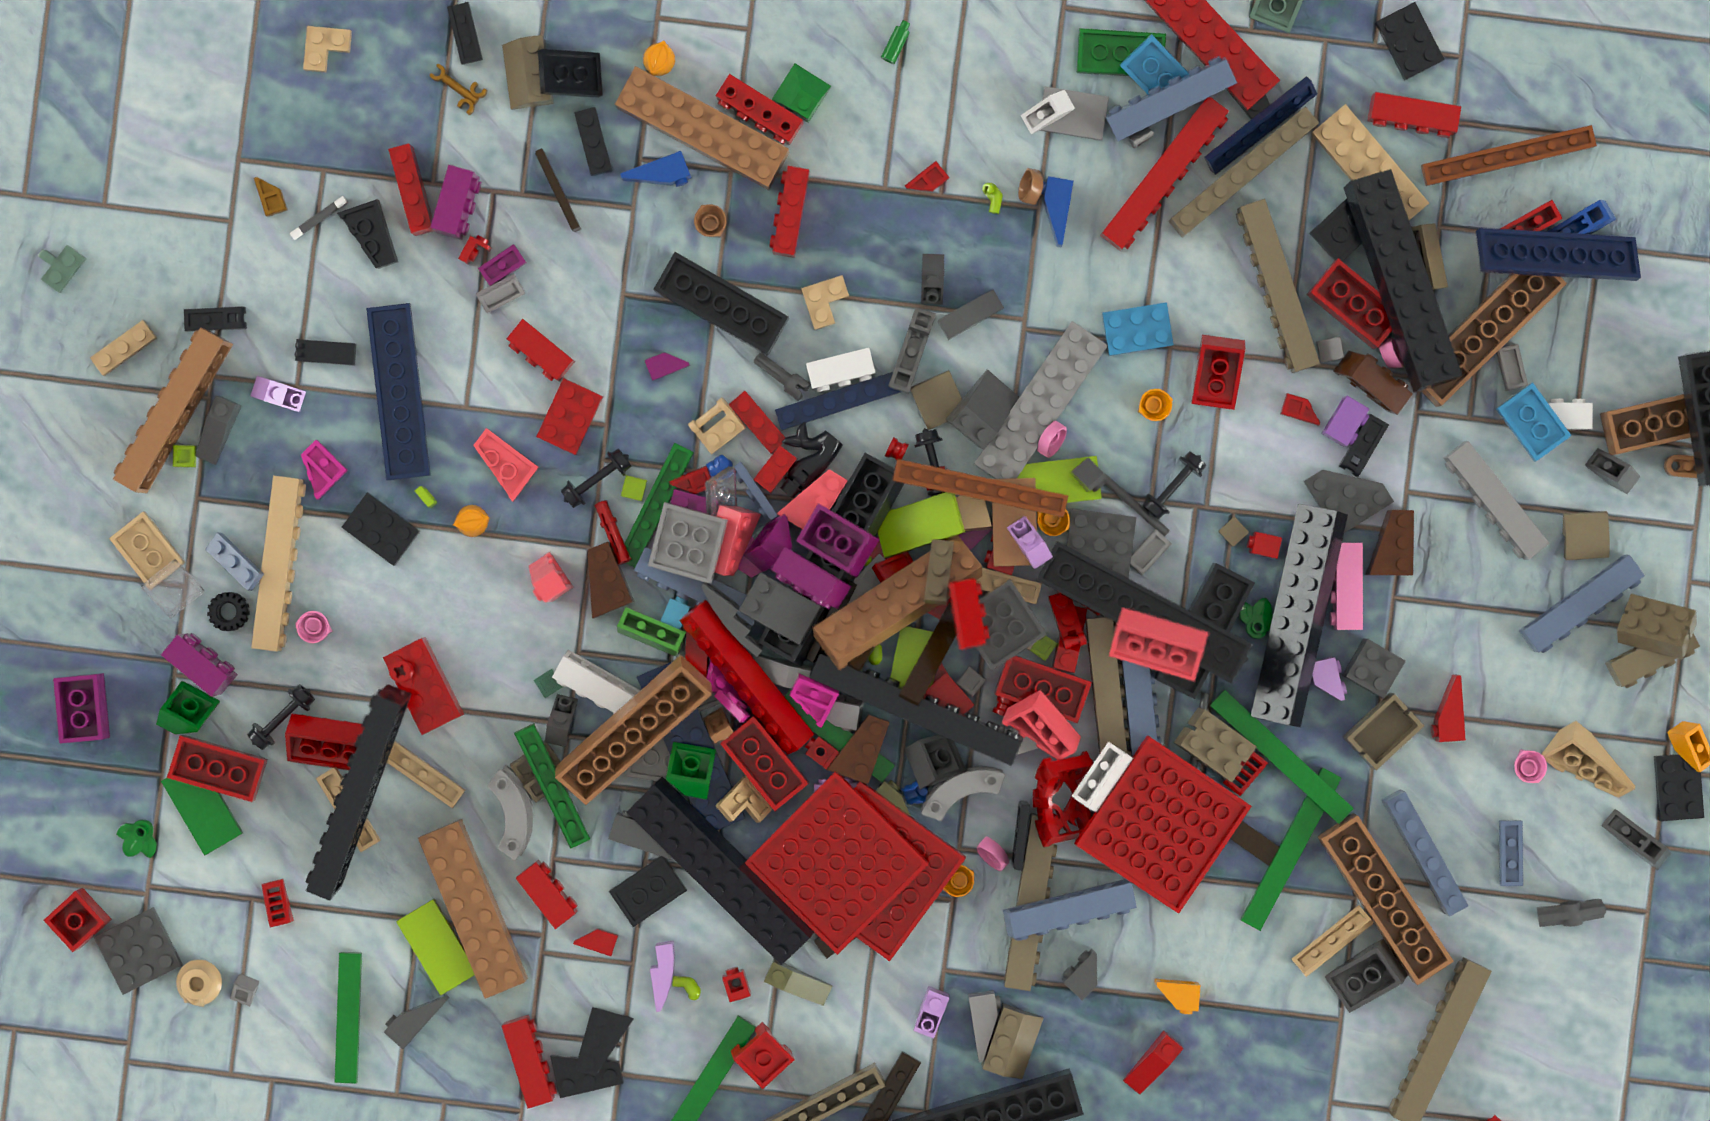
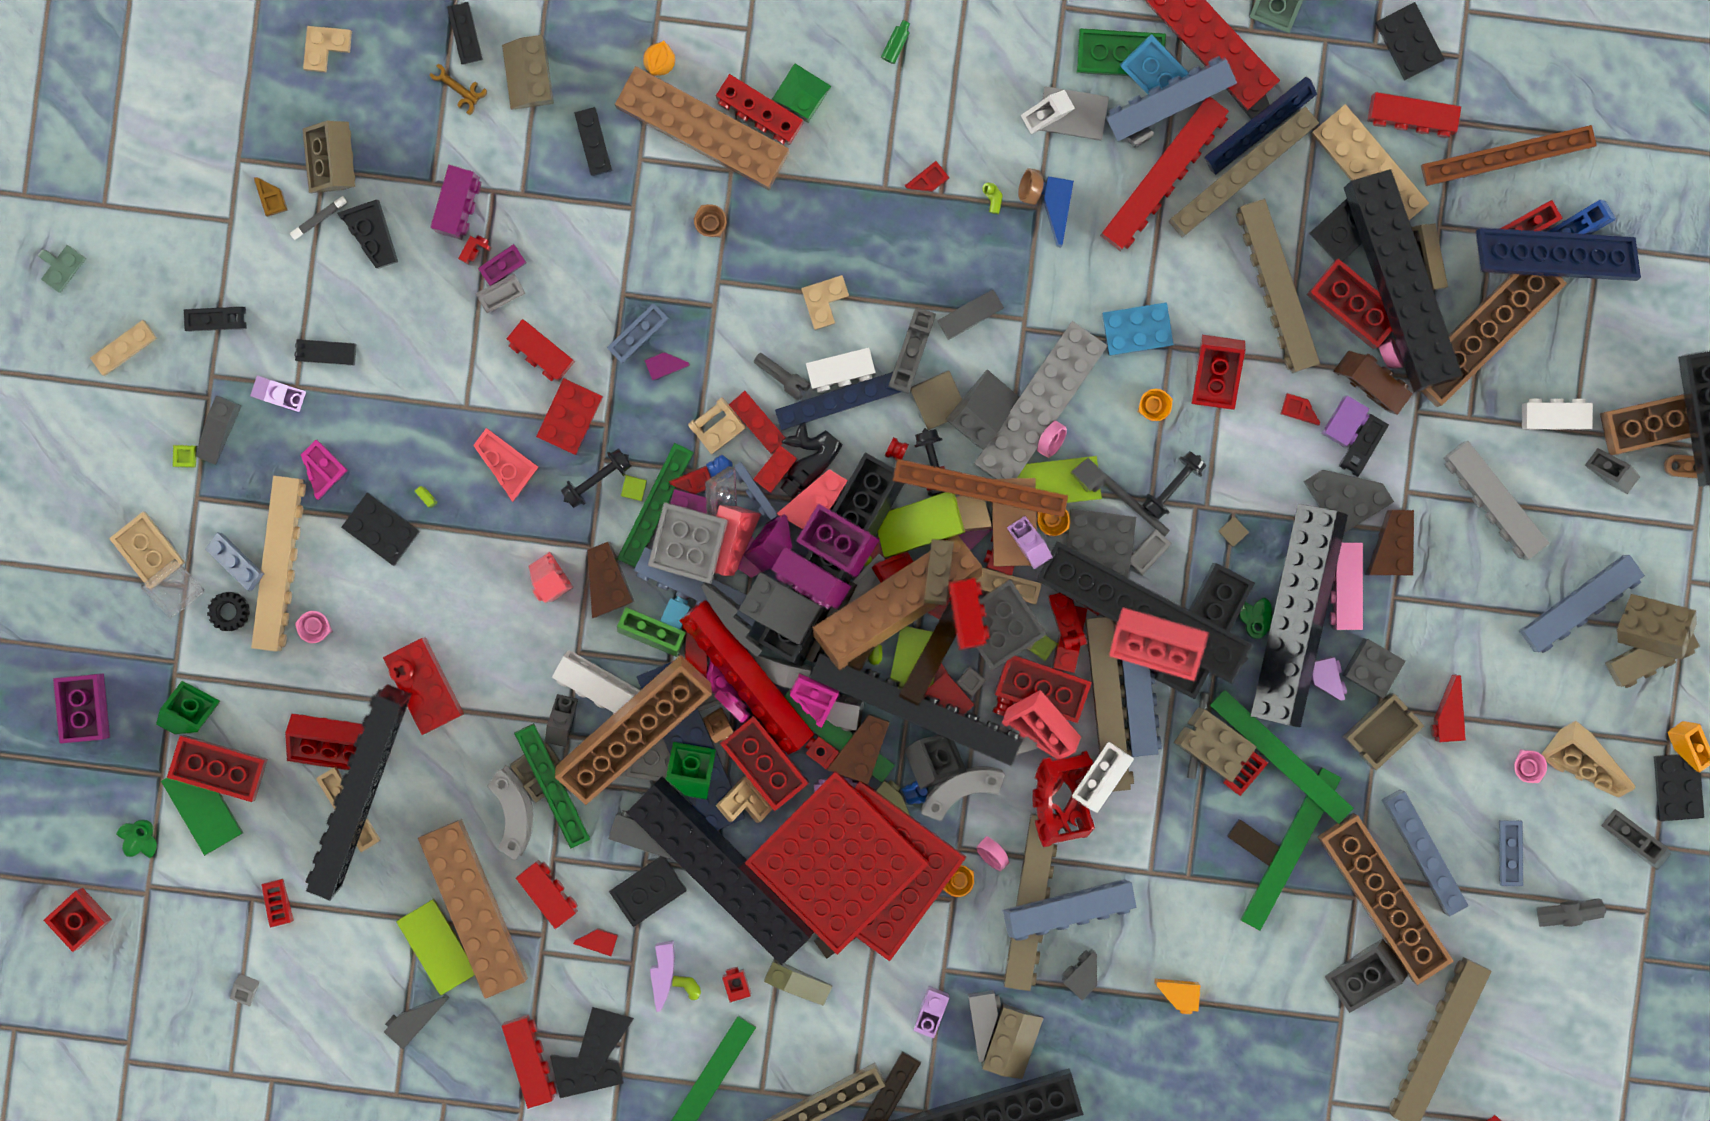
(138, 951): dark grey plate -> none
(172, 411): medium nougat brick -> none
(198, 982): tan piece -> none
(199, 663): magenta brick -> none
(261, 736): black piece -> none
(329, 156): none -> dark tan slope
(348, 1017): green tile -> none
(398, 391): dark blue plate -> none
(411, 189): red brick -> none
(425, 775): tan plate -> none
(471, 520): light orange hat -> none
(547, 684): clear green tile -> none
(557, 189): dark brown tile -> none
(570, 73): black plate -> none
(609, 524): red pin -> none
(637, 333): none -> sand blue plate
(663, 171): blue slope -> none
(721, 303): black brick -> none
(763, 1056): red panel -> none
(791, 211): red brick -> none
(932, 279): dark grey slope -> none
(1020, 835): black tile -> none
(1153, 1062): red slope -> none
(1163, 824): red plate -> none
(1264, 545): red brick -> none
(1330, 349): light grey slope -> none
(1332, 941): tan plate -> none
(1512, 367): light grey tile -> none
(1533, 422): dark azure plate -> none
(1586, 535): dark tan slope -> none

